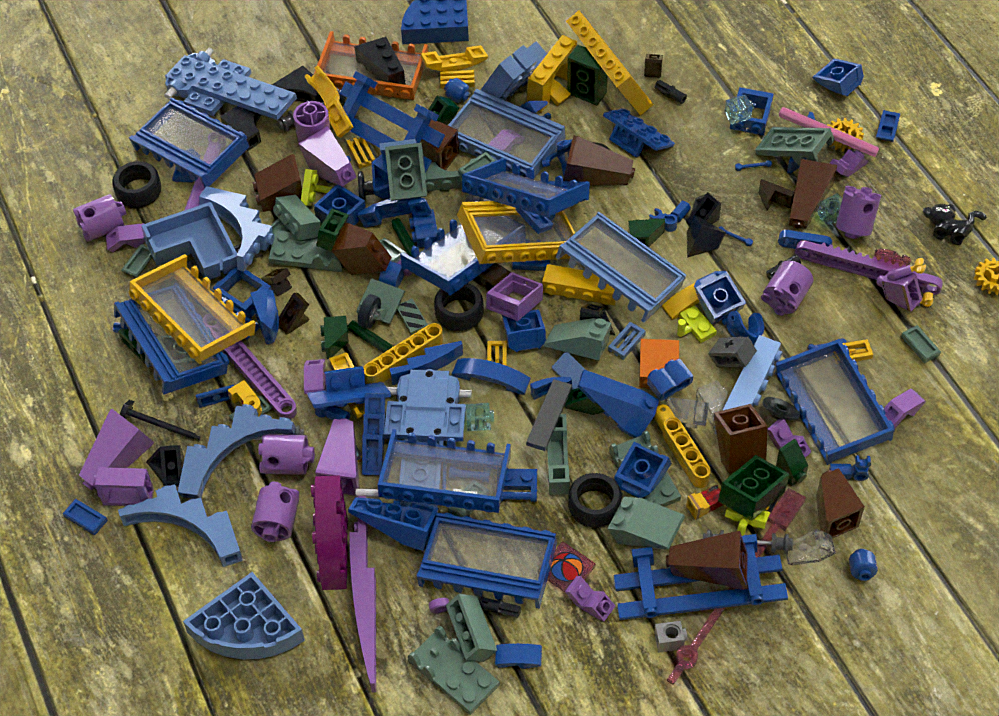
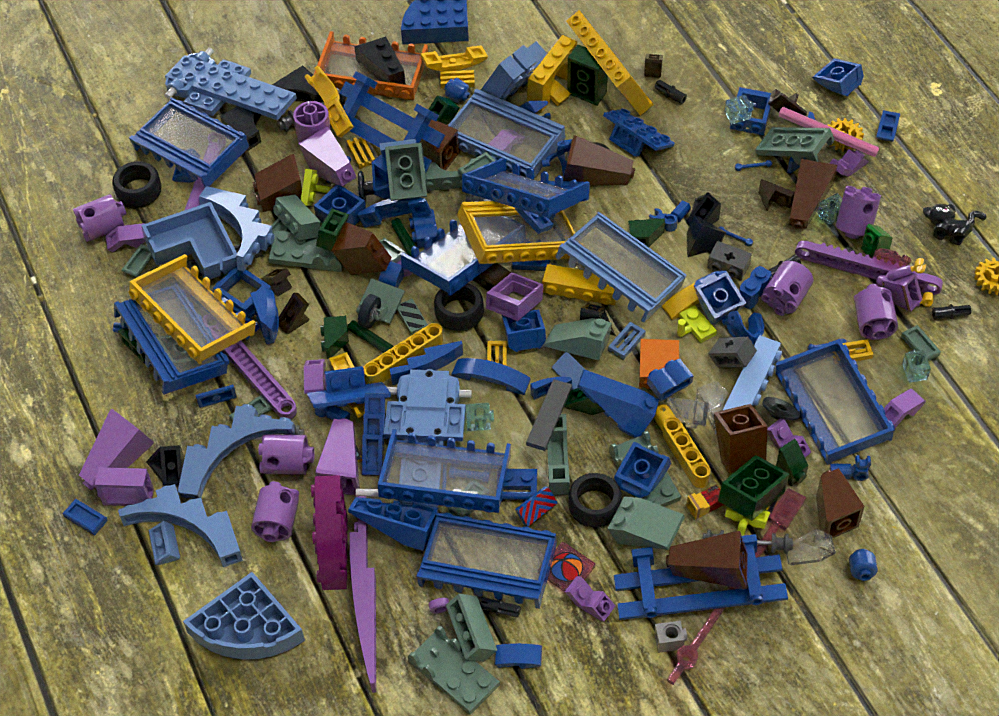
(127, 411): black piece -> none
(164, 543): none -> medium blue slope
(245, 395): yellow leg -> none
(536, 506): none -> tile
(729, 259): none -> dark grey brick
(754, 286): none -> blue brick
(779, 100): none -> dark brown panel
(790, 238): blue beam -> none
(875, 239): none -> green slope
(876, 312): none -> medium lavender cylinder
(916, 366): none -> clear light blue brick
(950, 311): none -> black axle

